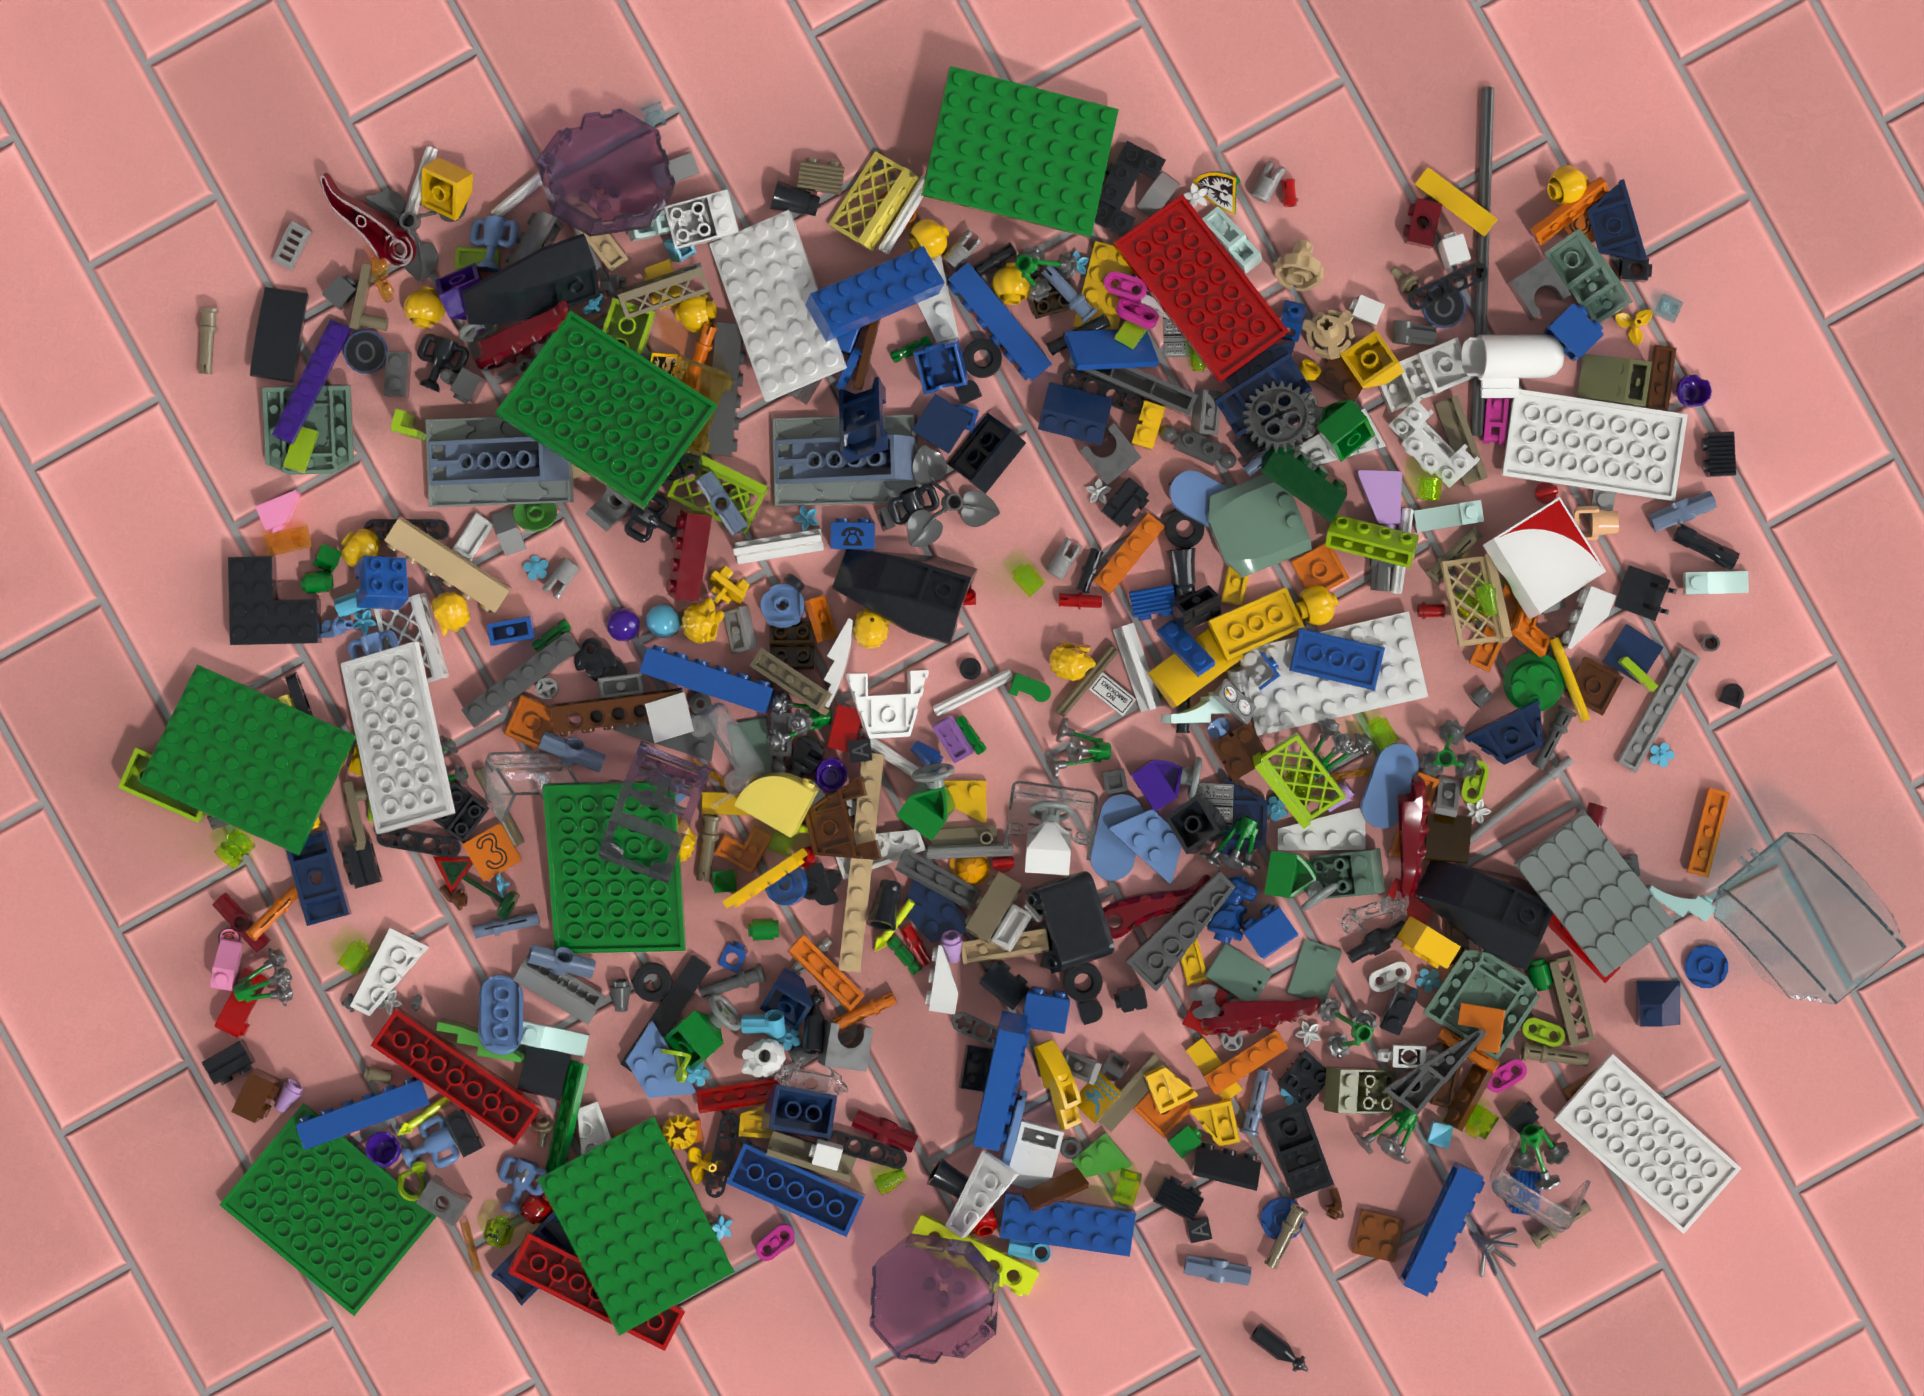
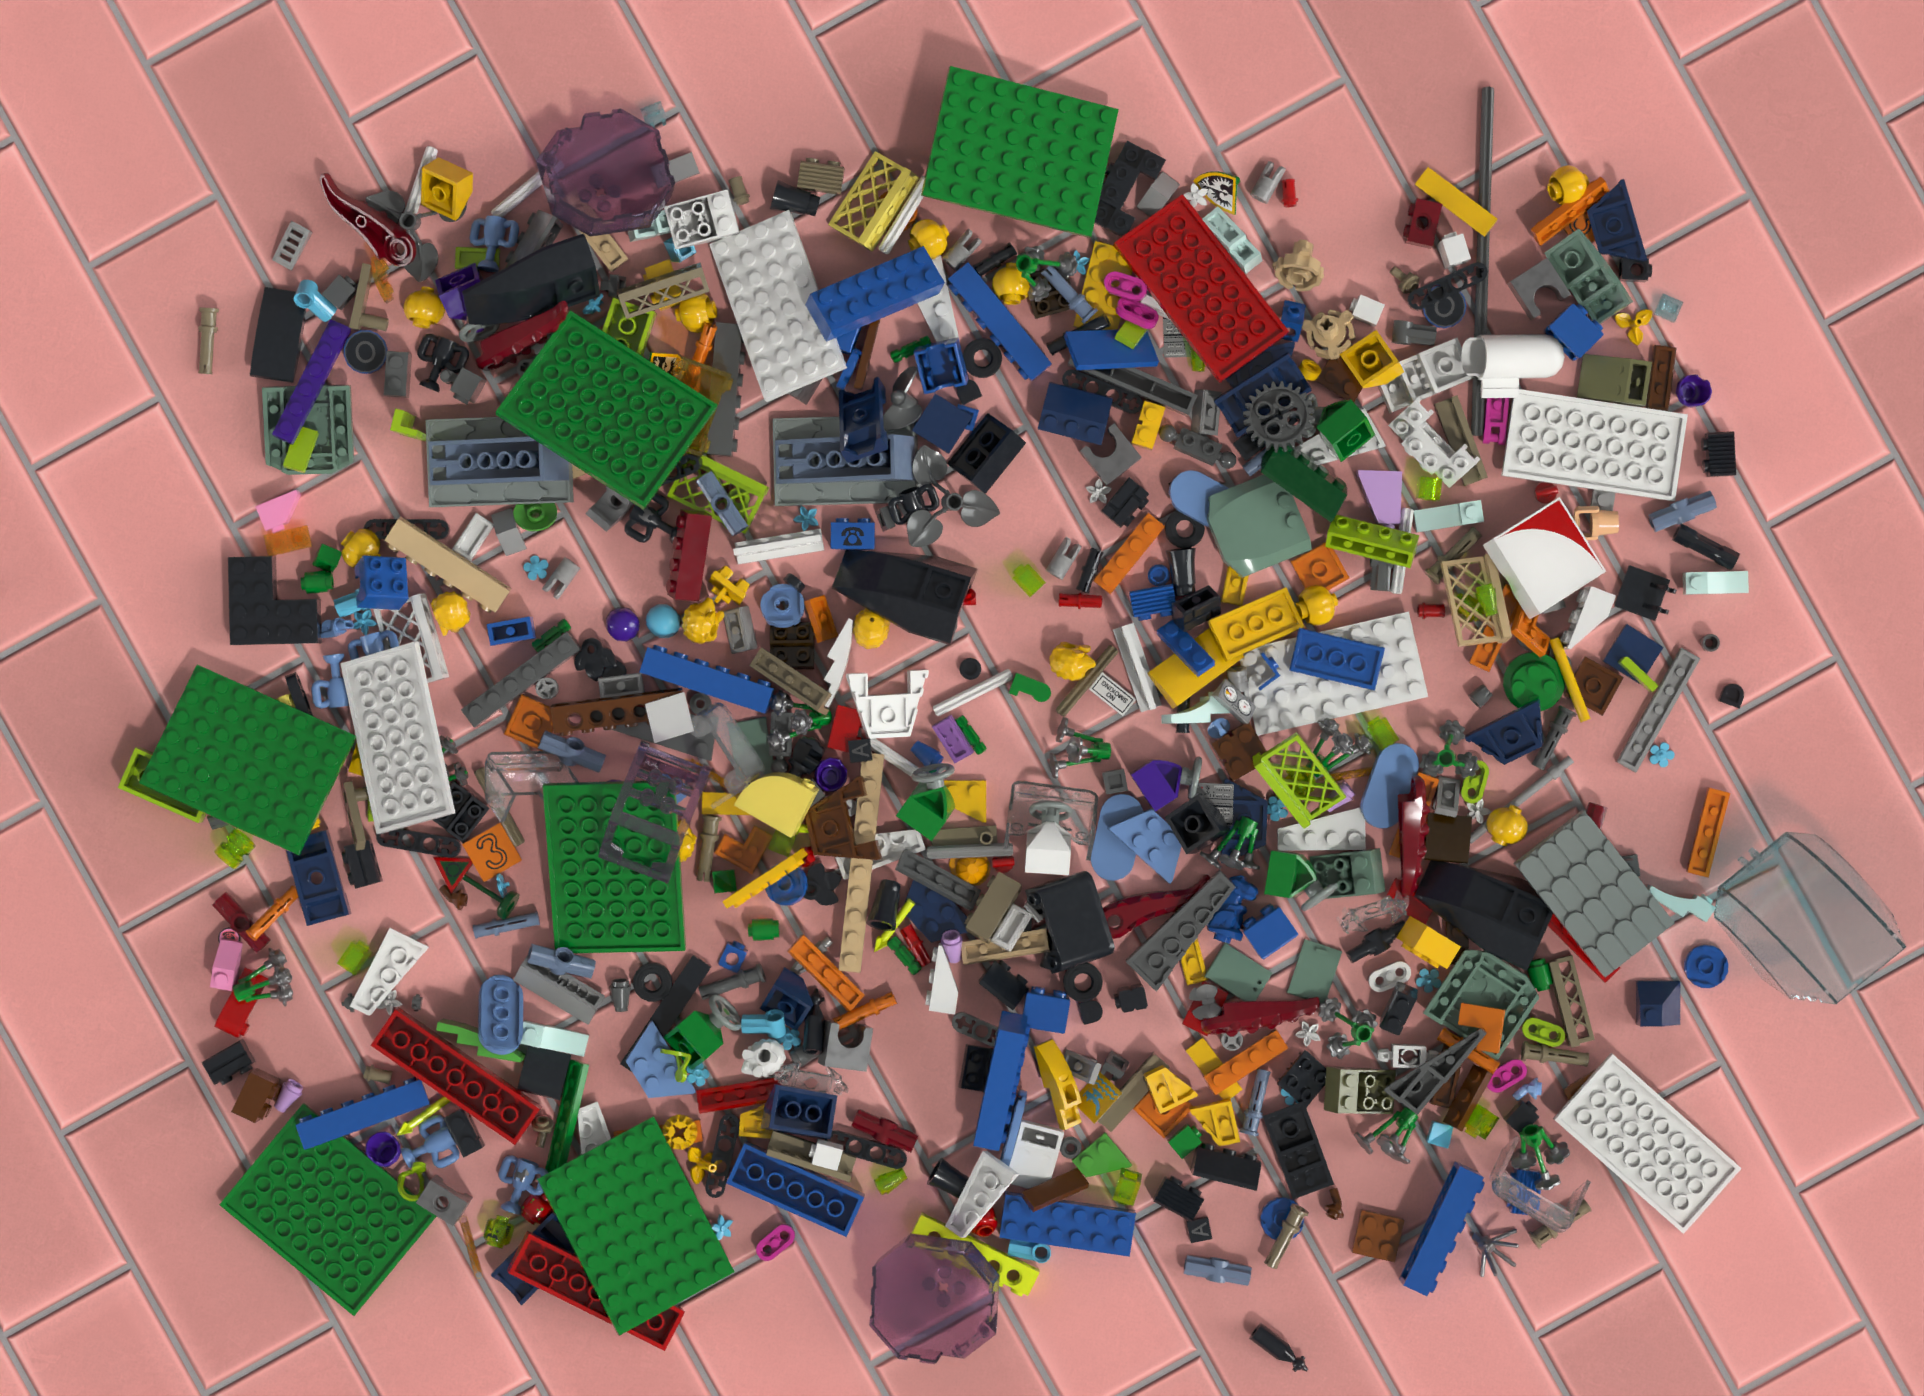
(309, 297): none -> medium azure piece
(336, 687): none -> medium blue piece
(739, 191): none -> dark tan pin
(904, 407): none -> dark grey piece
(1158, 575): none -> blue plate
(1507, 825): none -> yellow plant
(1533, 1088): none -> light blue plate

